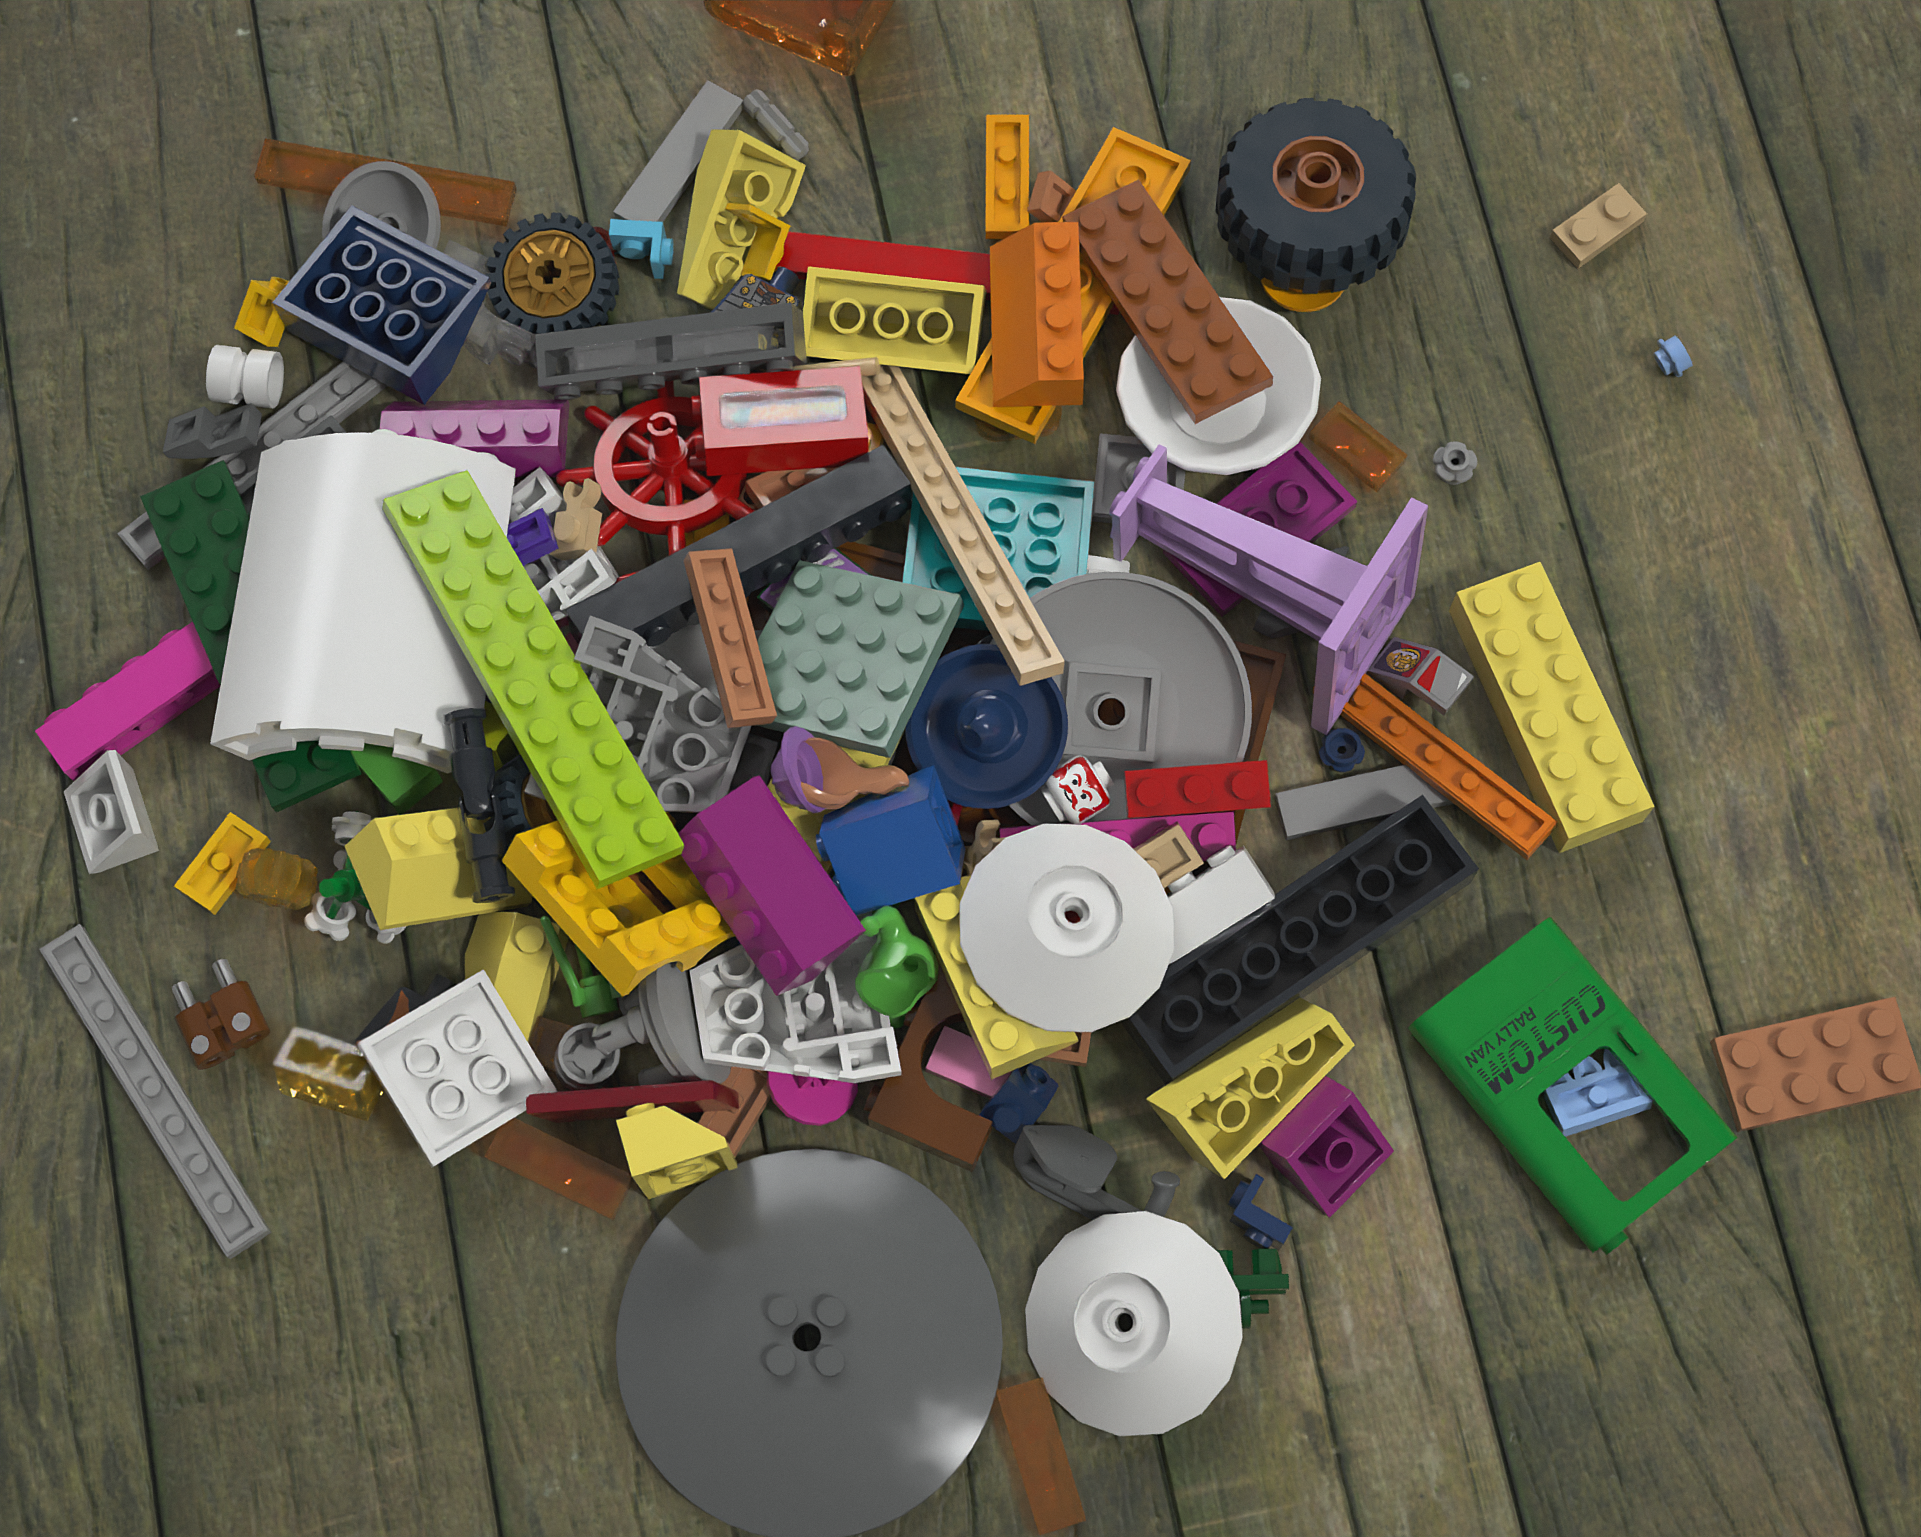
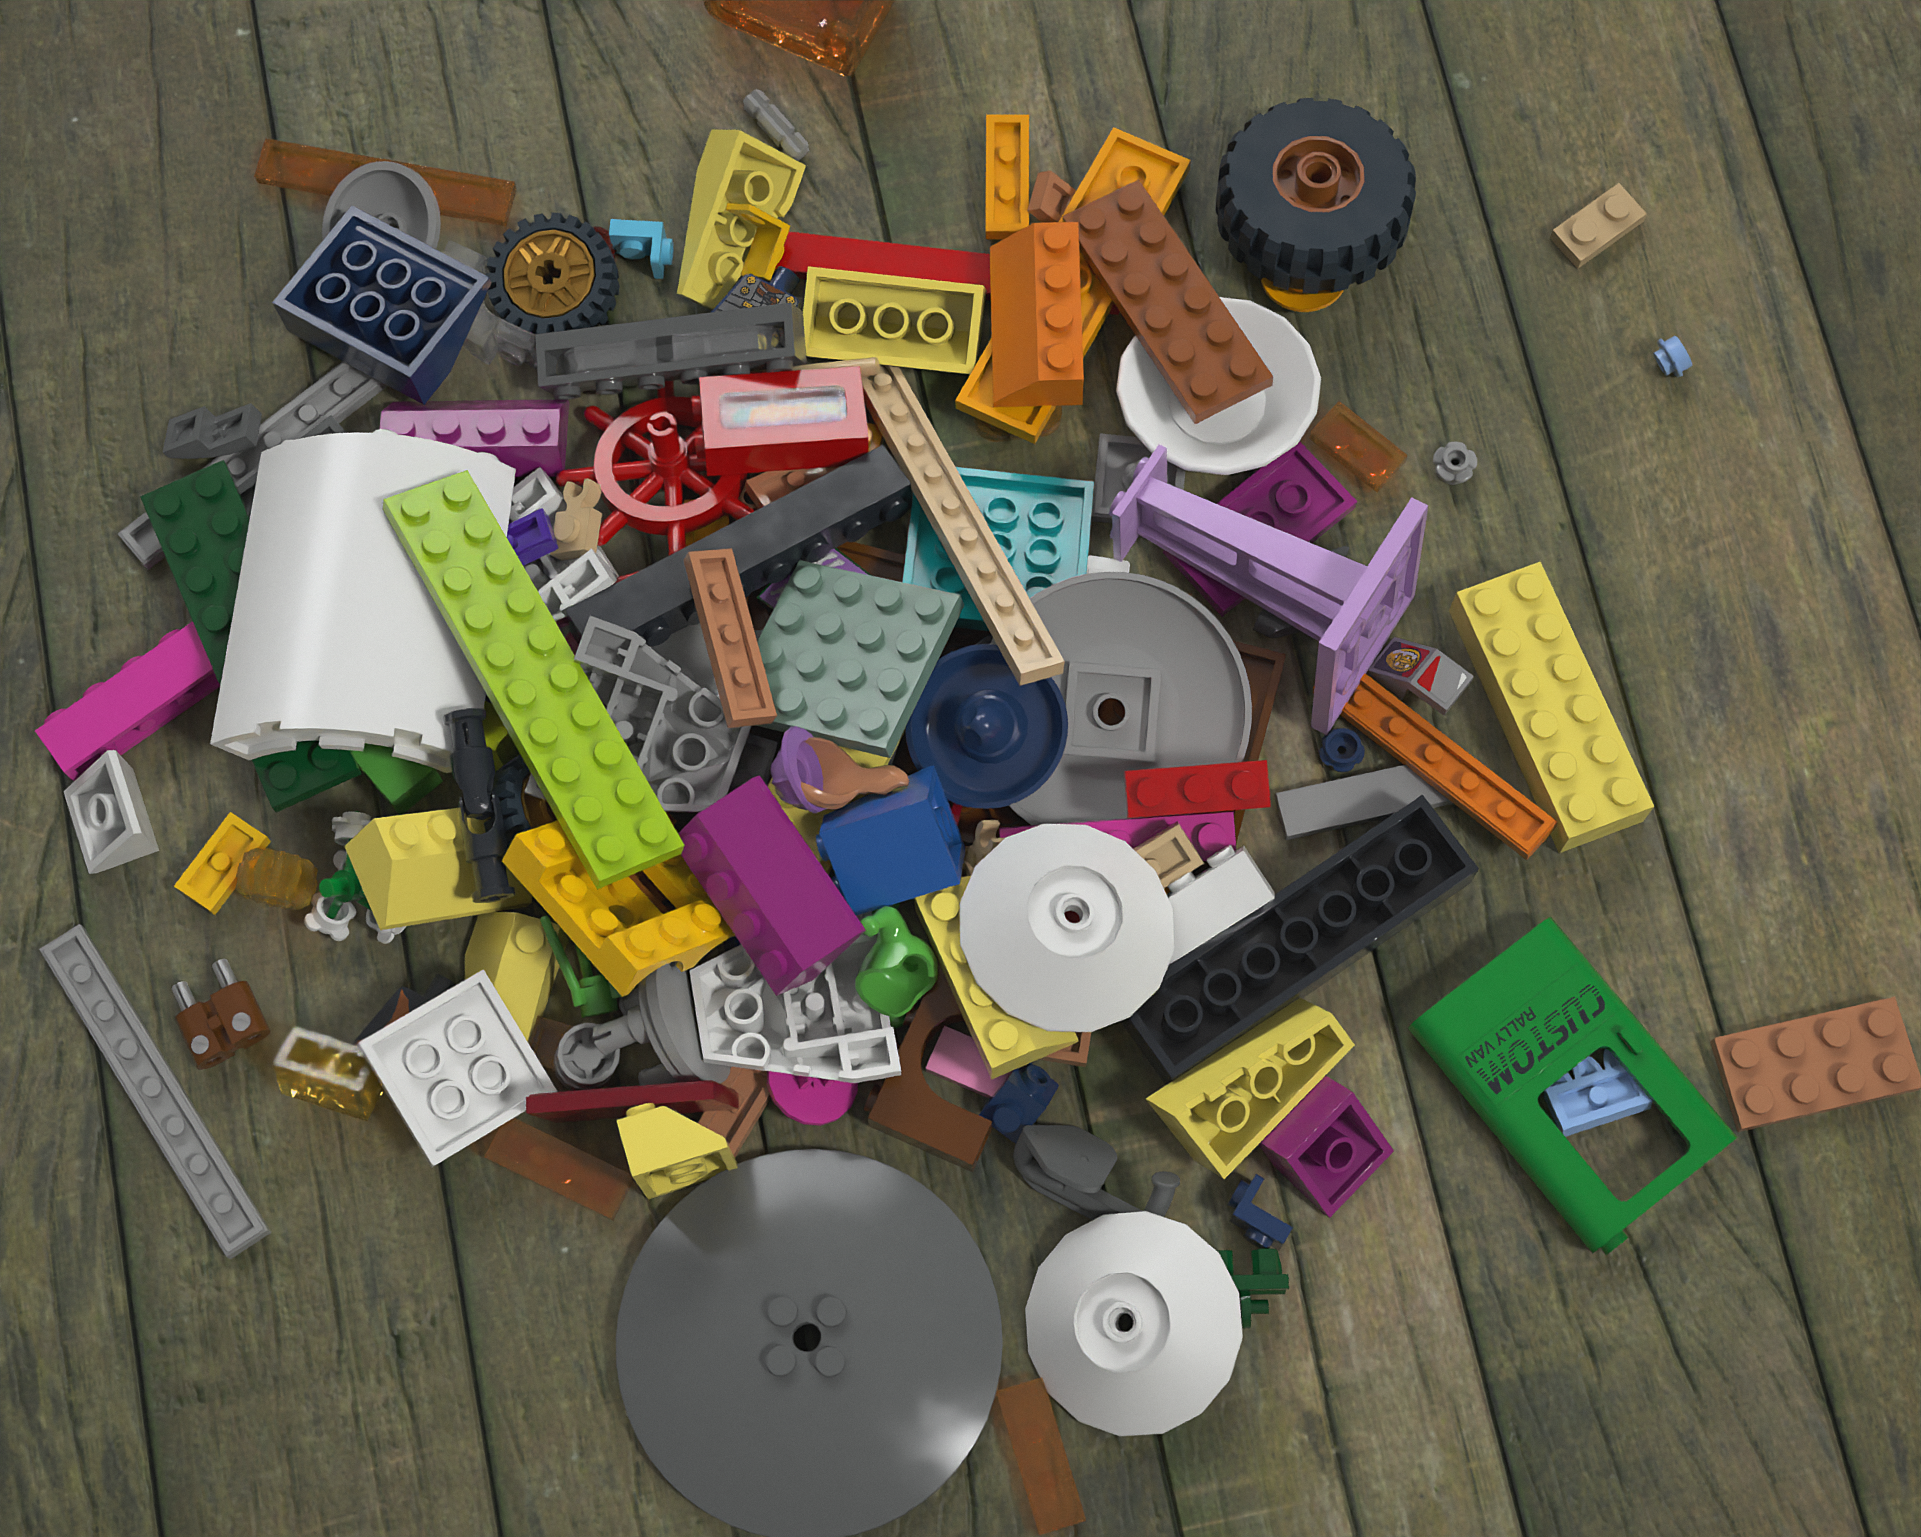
(237, 376): white wheel -> none
(258, 315): yellow bracket -> none
(679, 156): light grey tile -> none
(1078, 790): white head -> none

